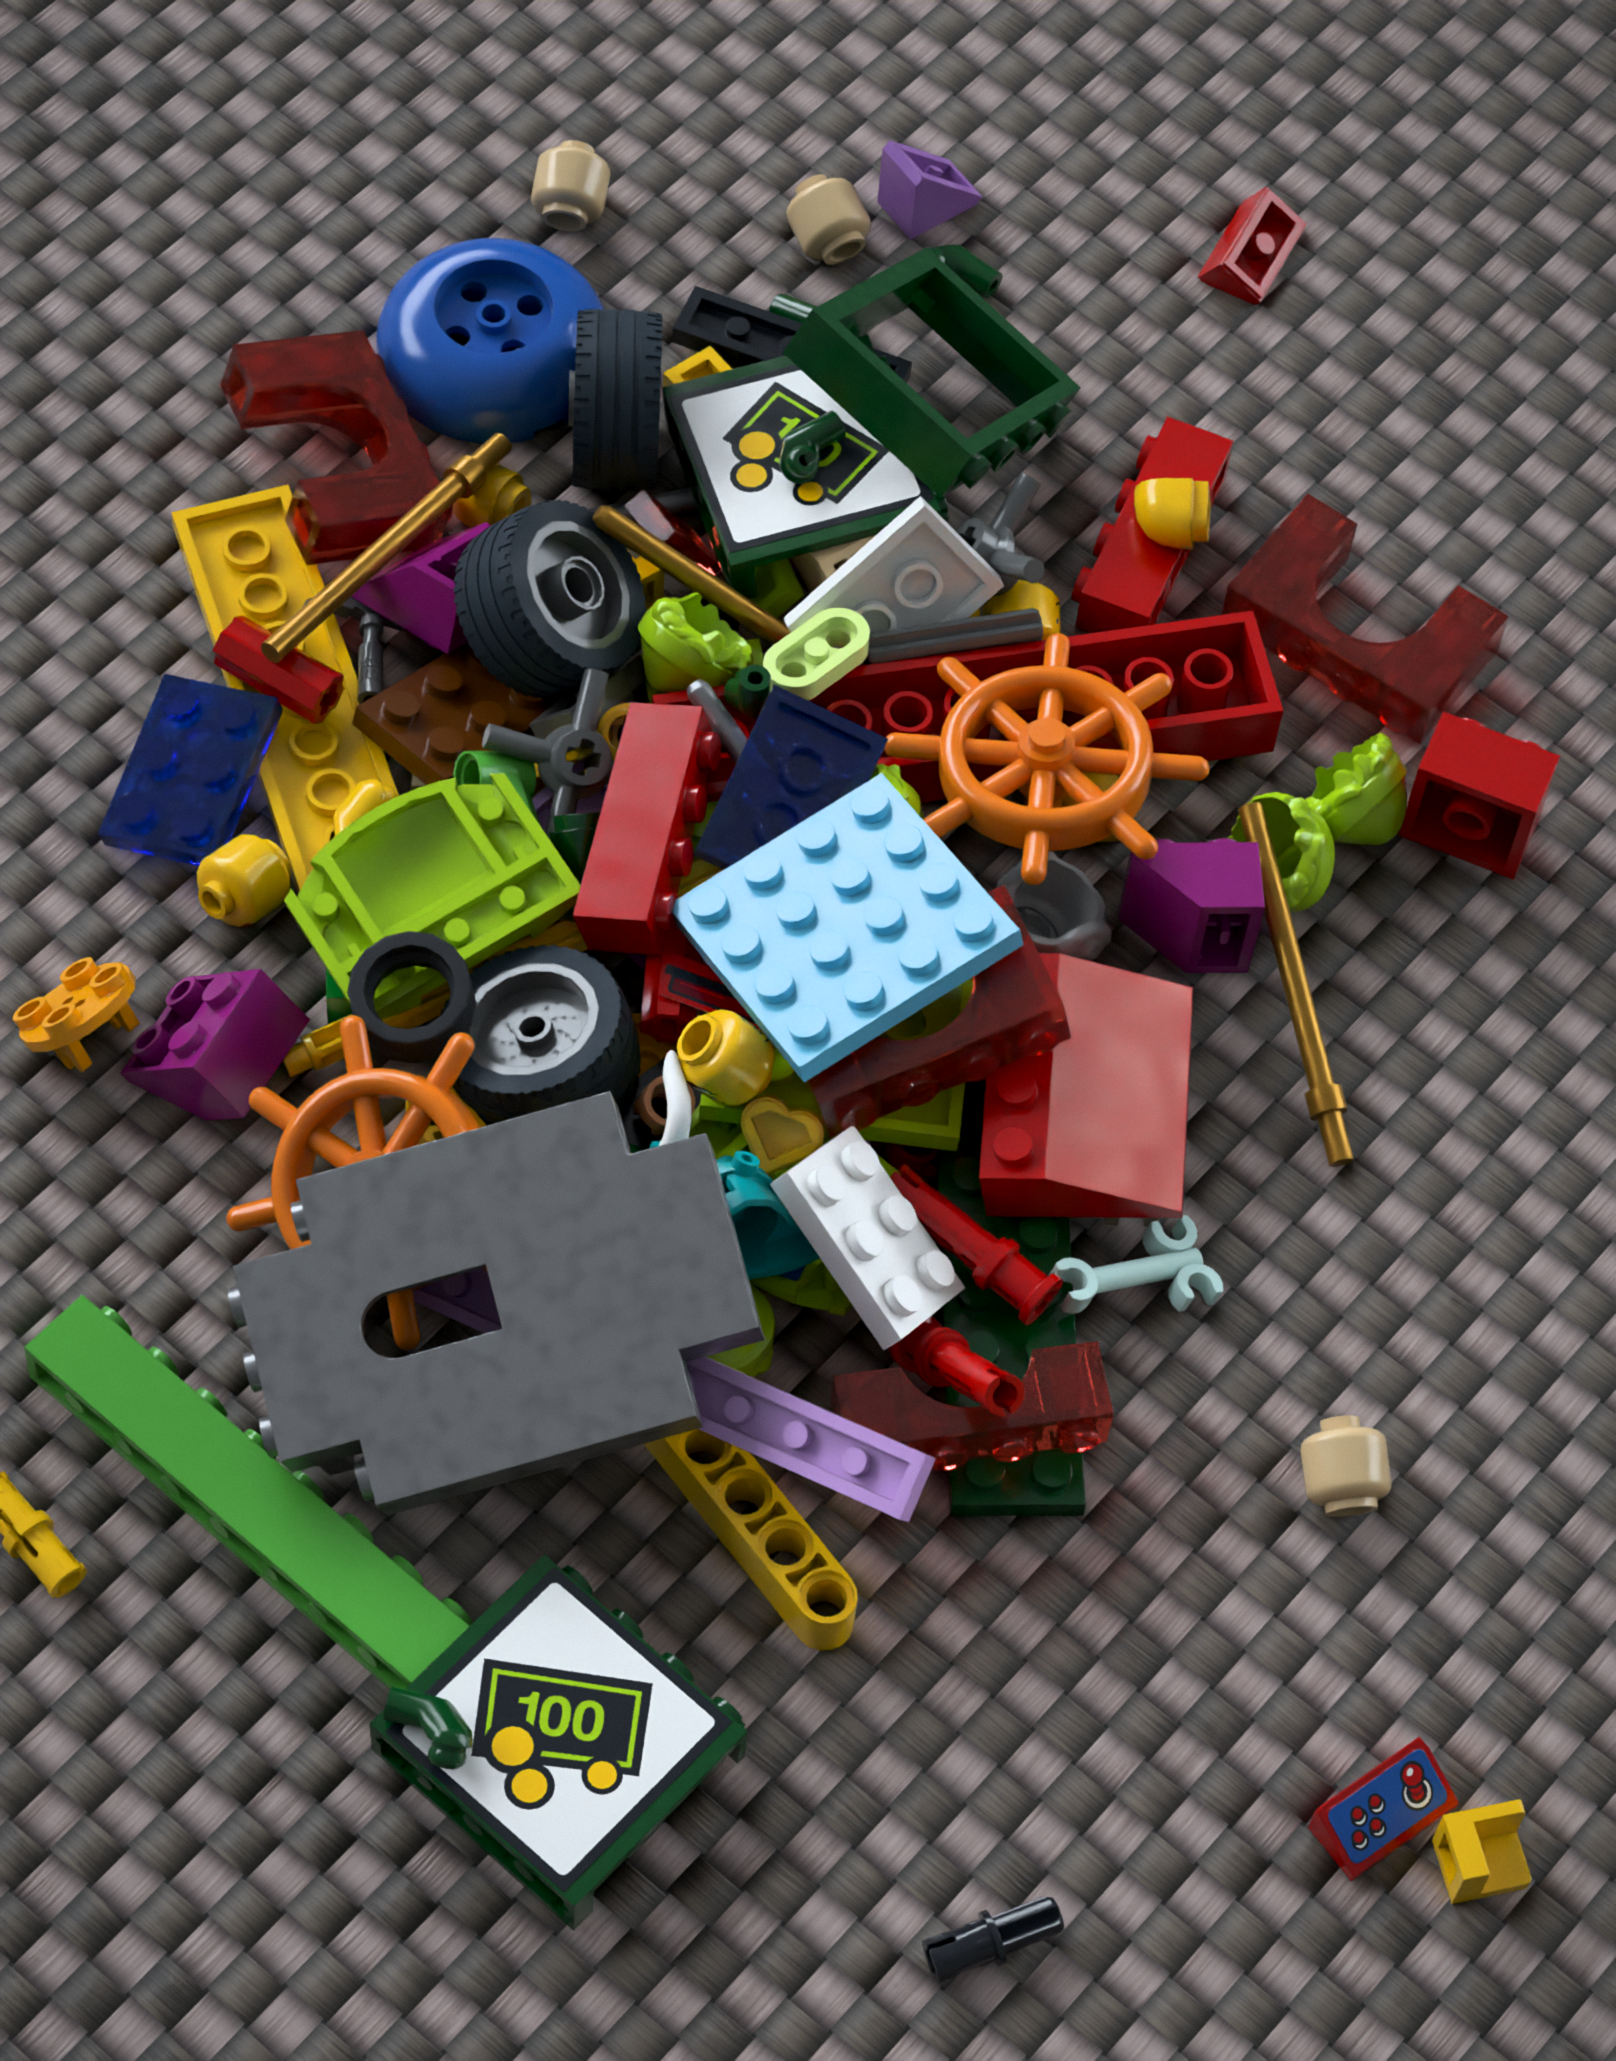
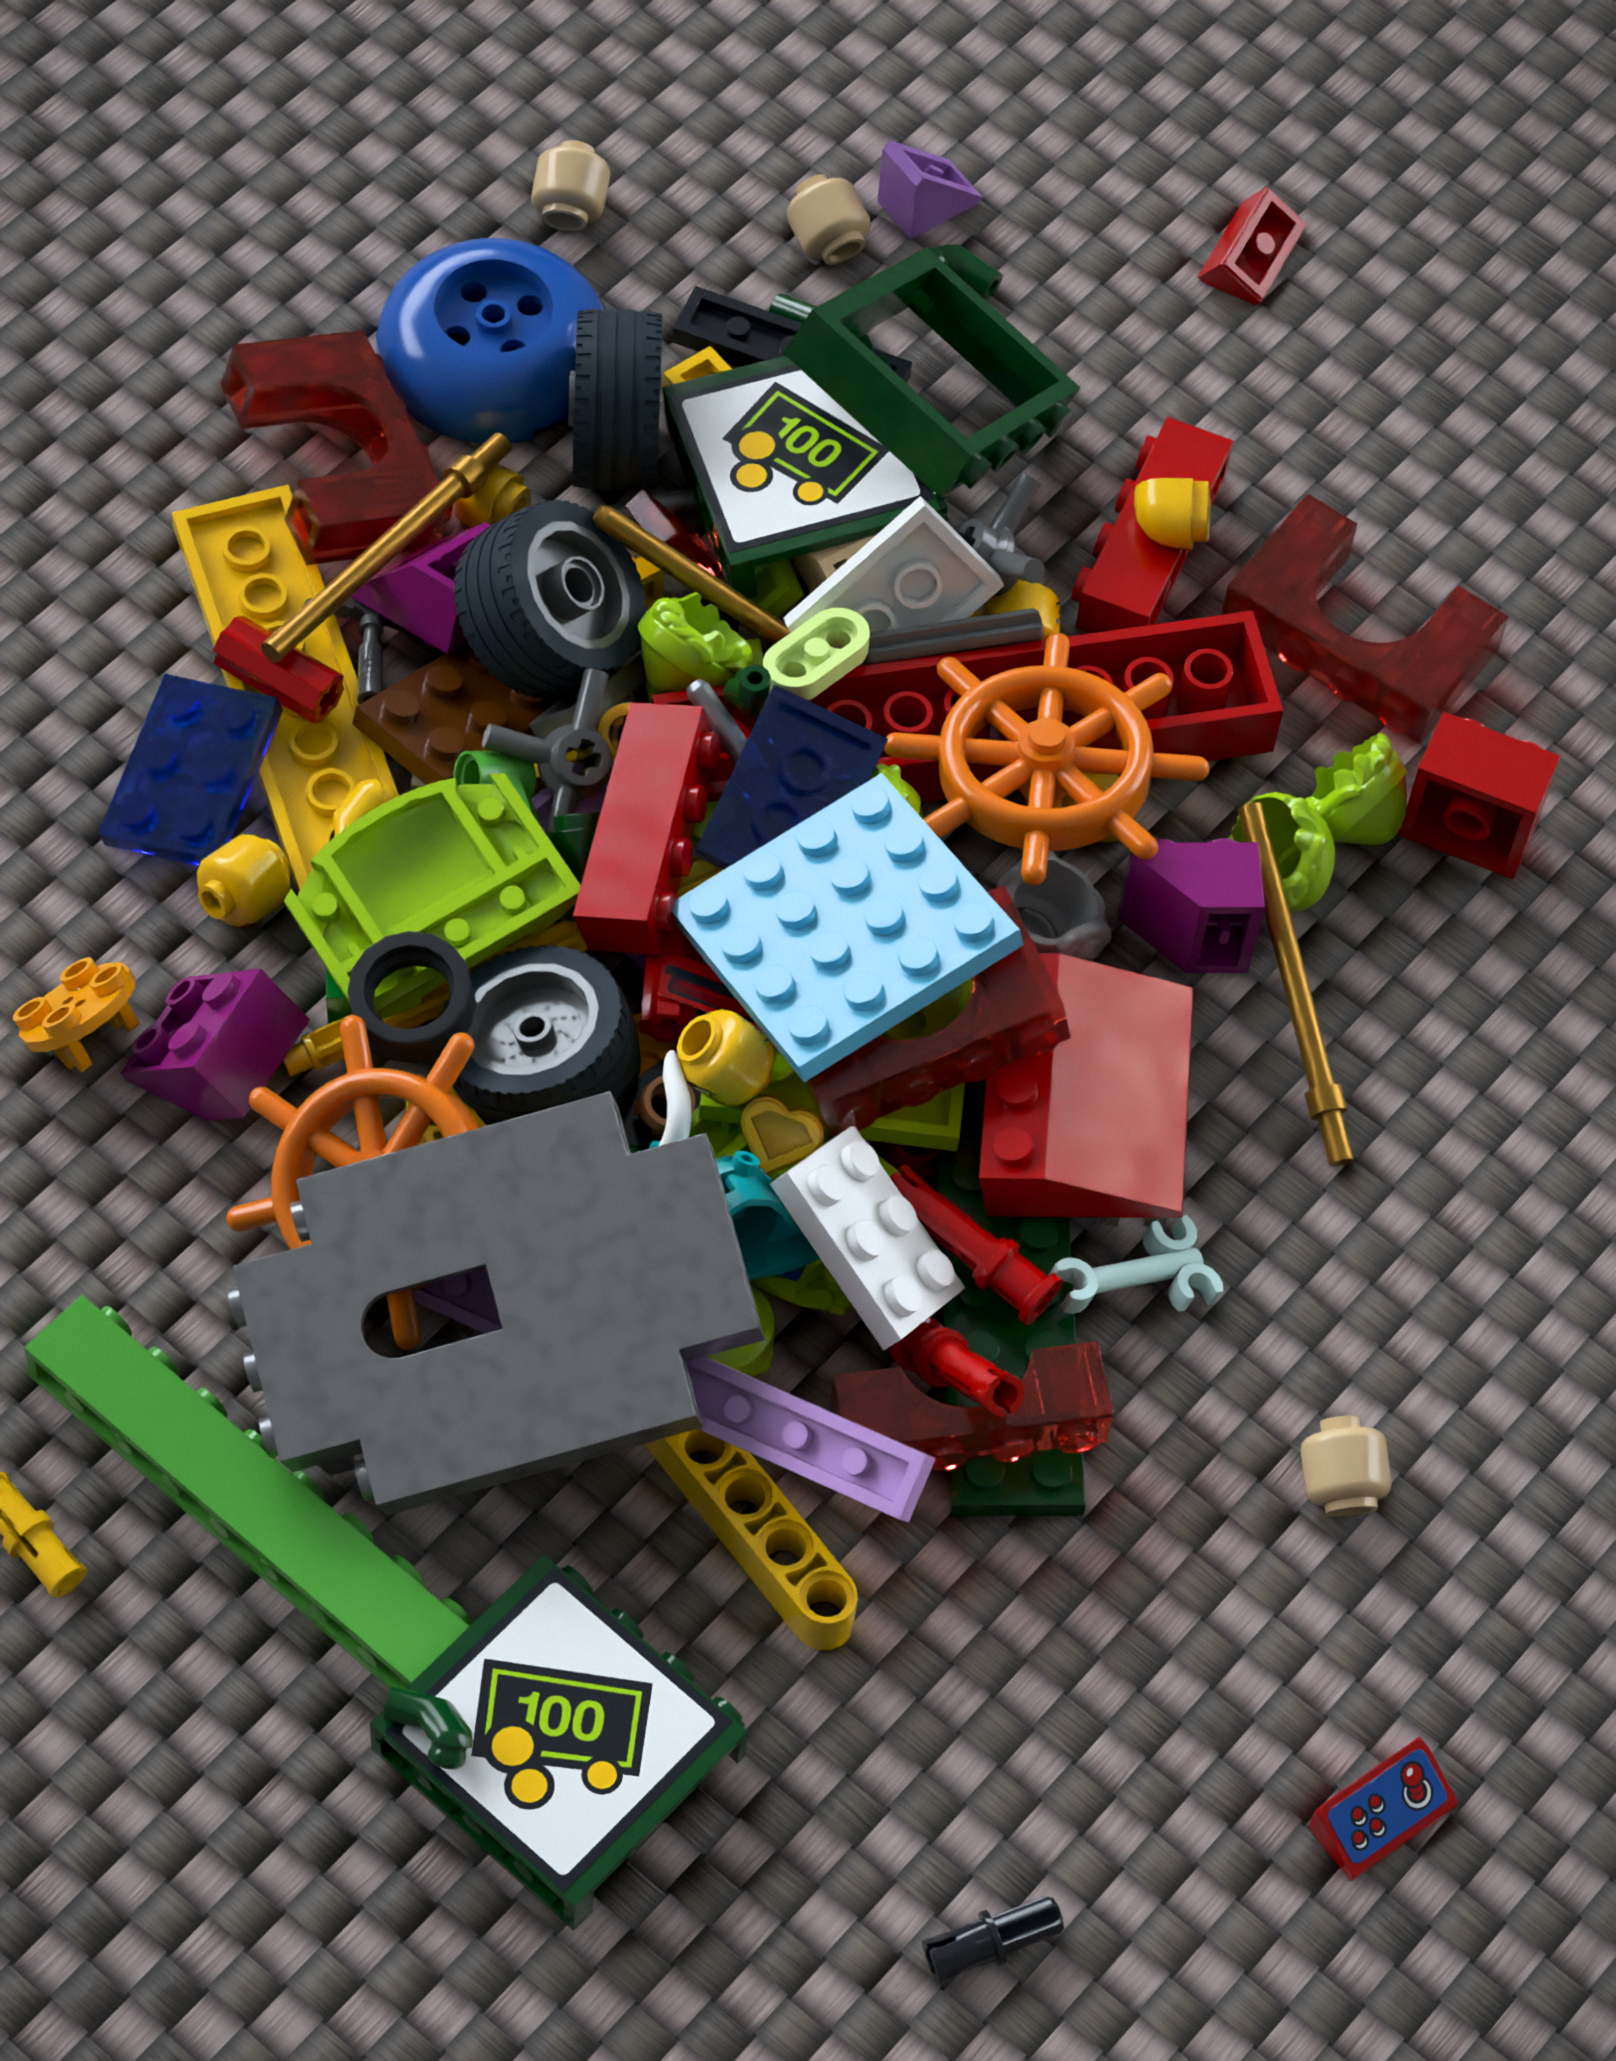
(802, 446): dark green arm -> none
(1482, 1851): yellow panel -> none

